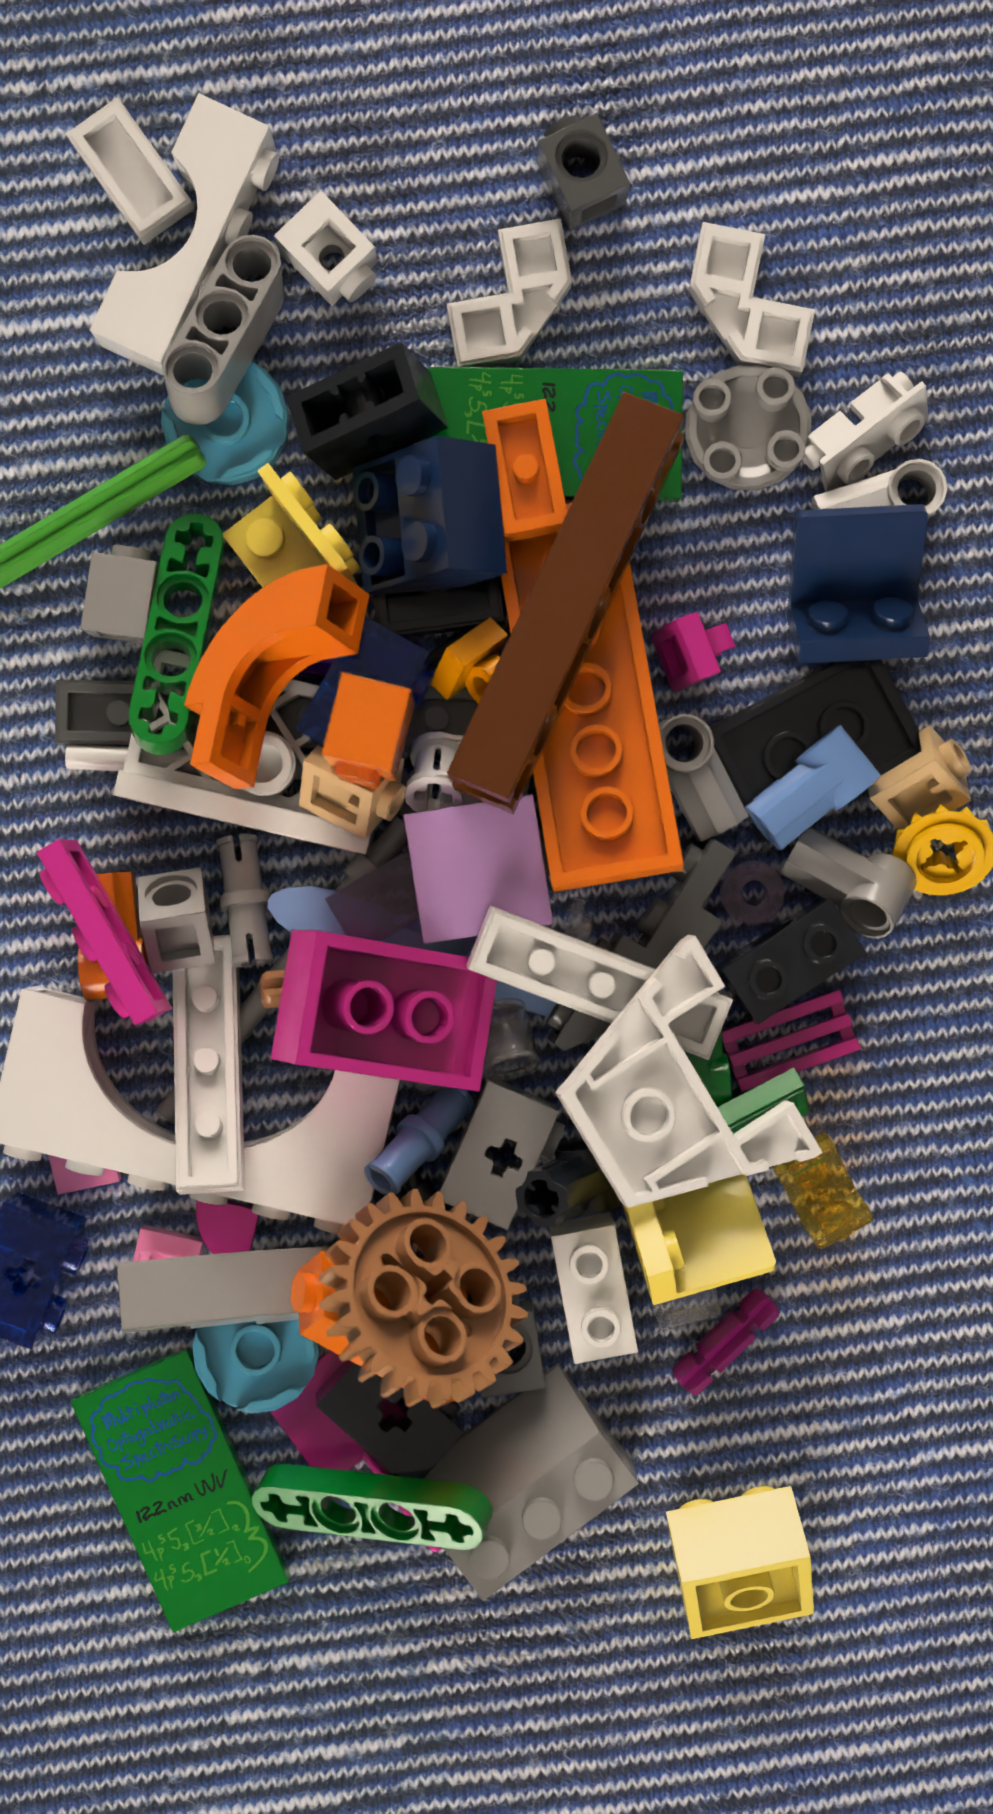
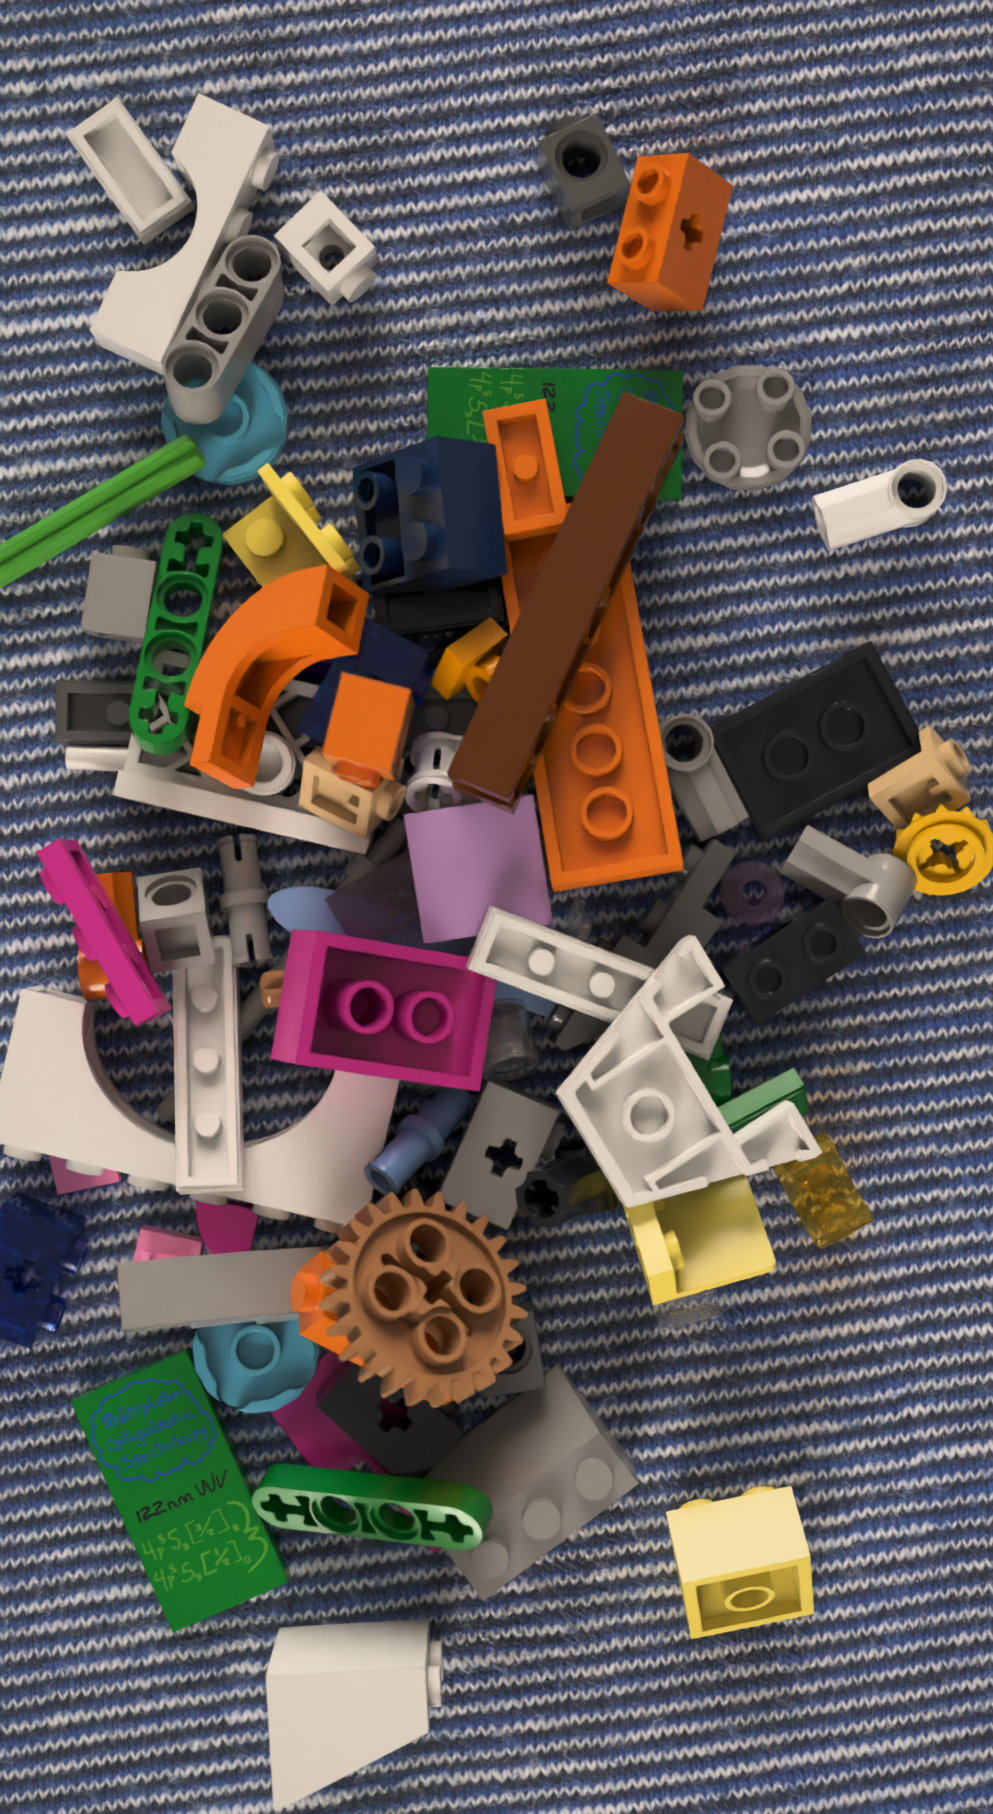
(346, 1699): none -> white slope
(367, 411): black brick -> none
(505, 325): white tile -> none
(593, 1288): white brick -> none
(670, 232): none -> orange brick
(690, 650): dark pink tile -> none
(726, 1341): magenta axle -> none
(749, 327): white tile -> none
(824, 779): medium blue piece -> none
(840, 1022): dark pink tile -> none
(857, 584): dark blue bracket -> none
(890, 416): white hinge -> none

